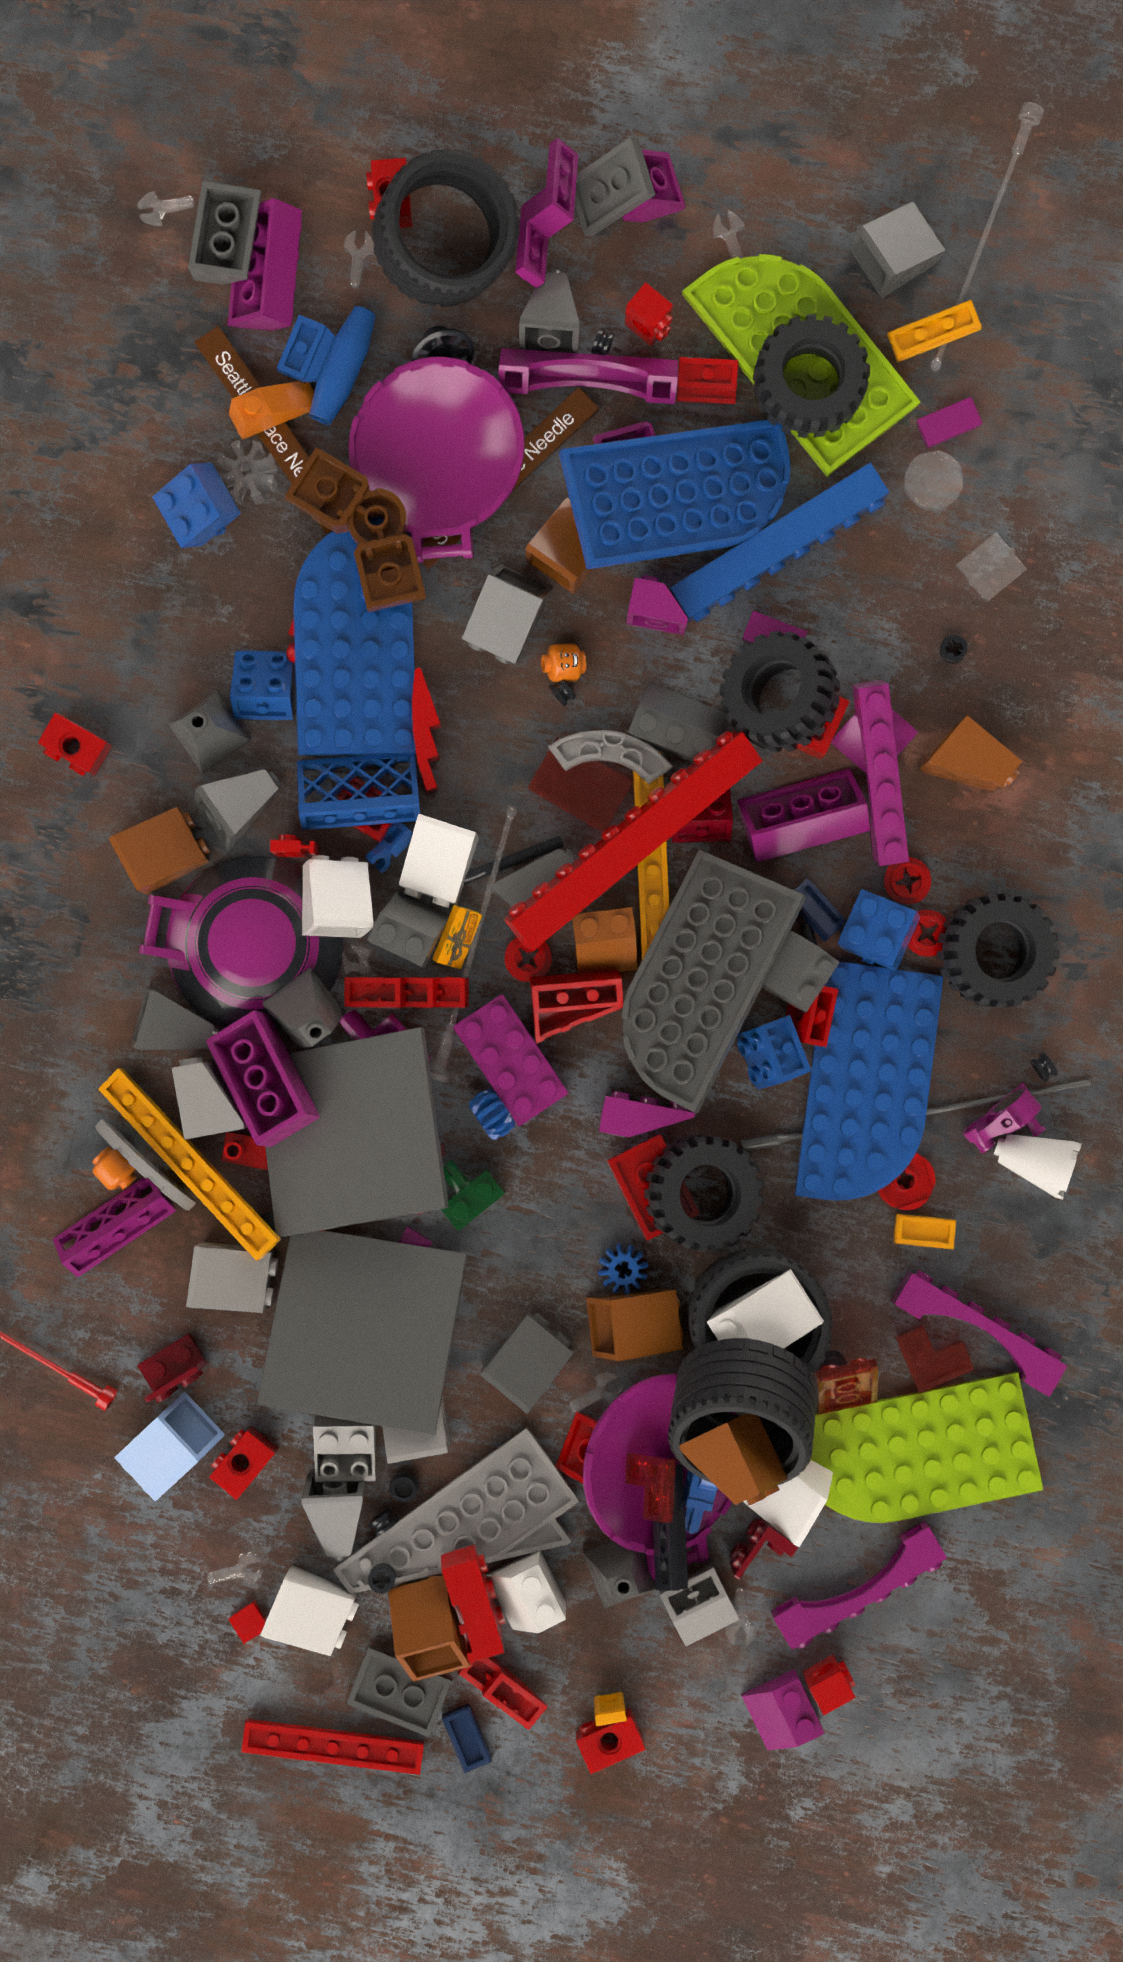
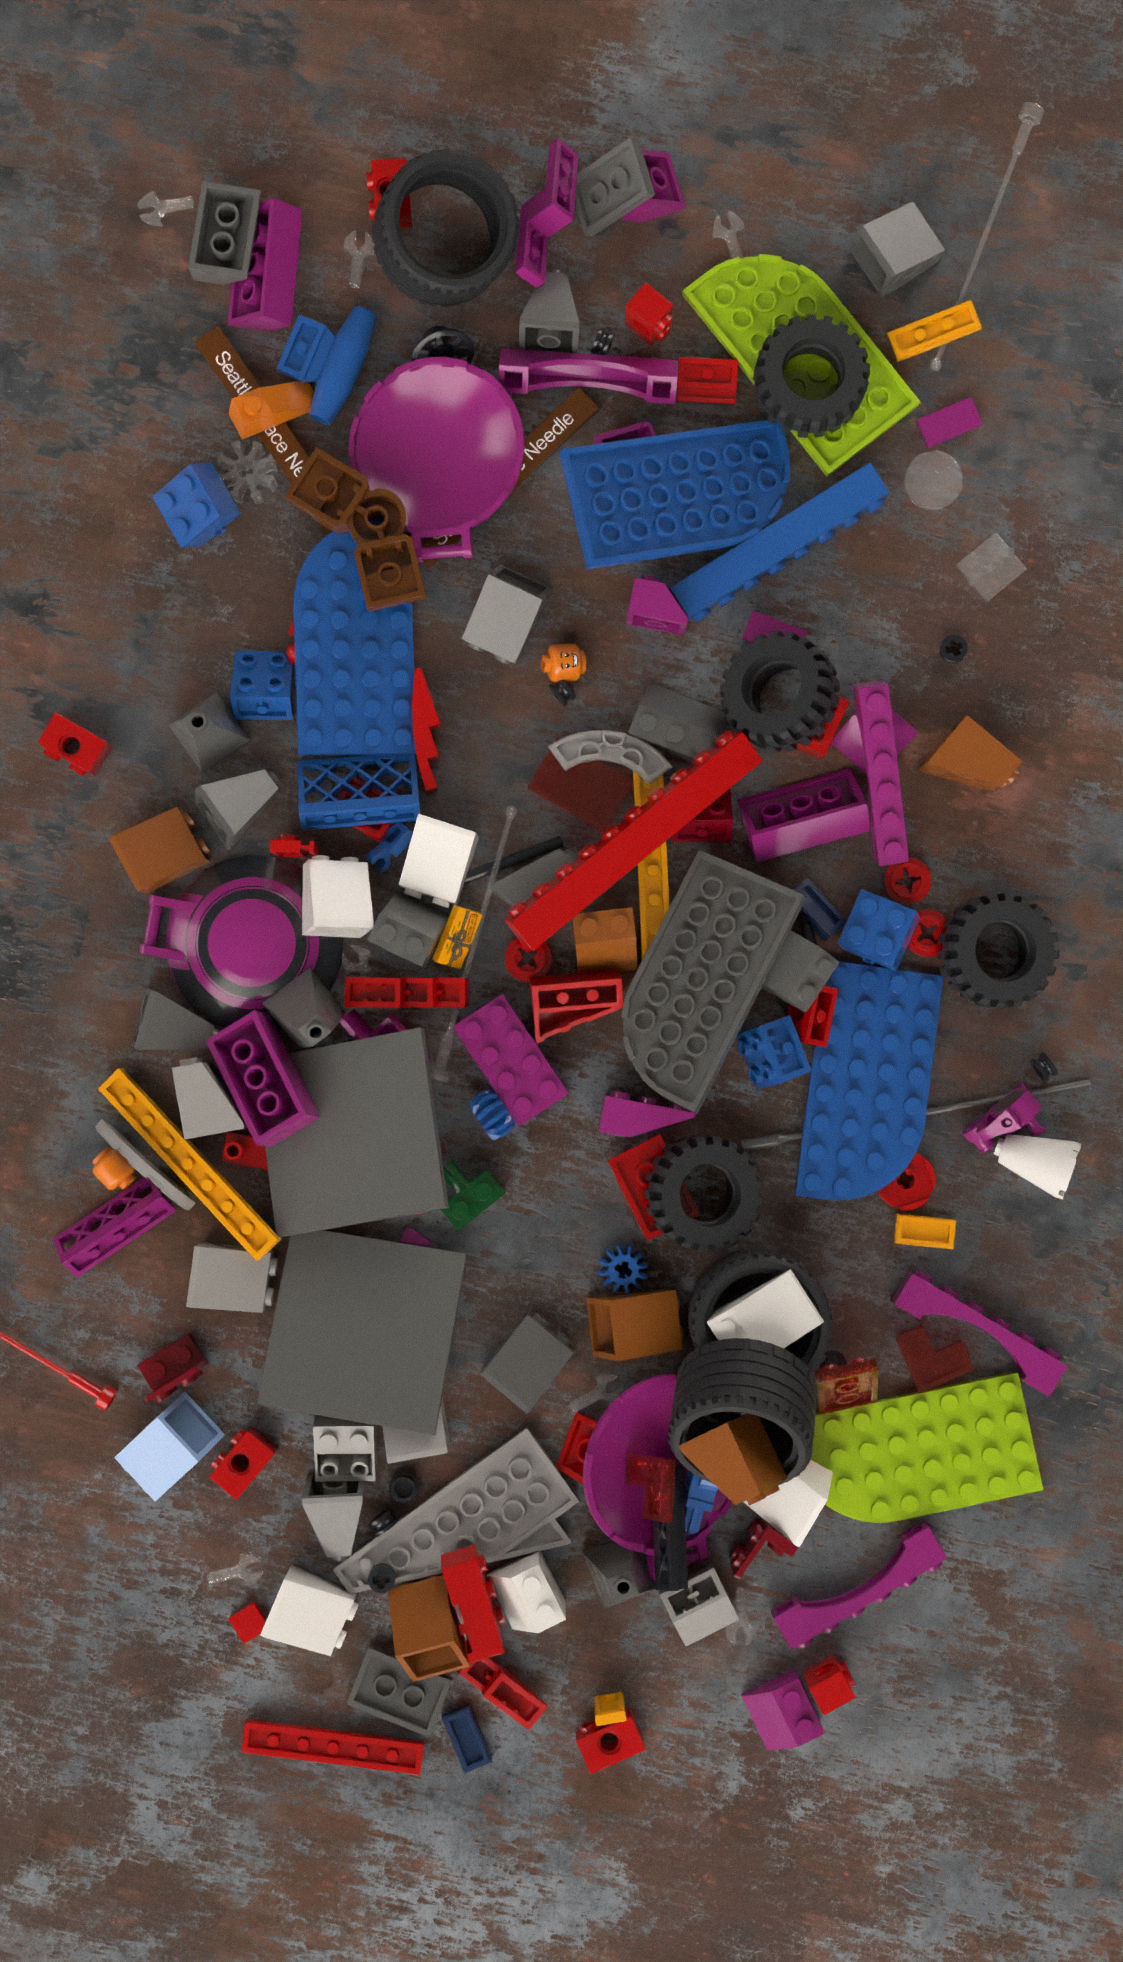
(558, 550): dark orange slope -> none

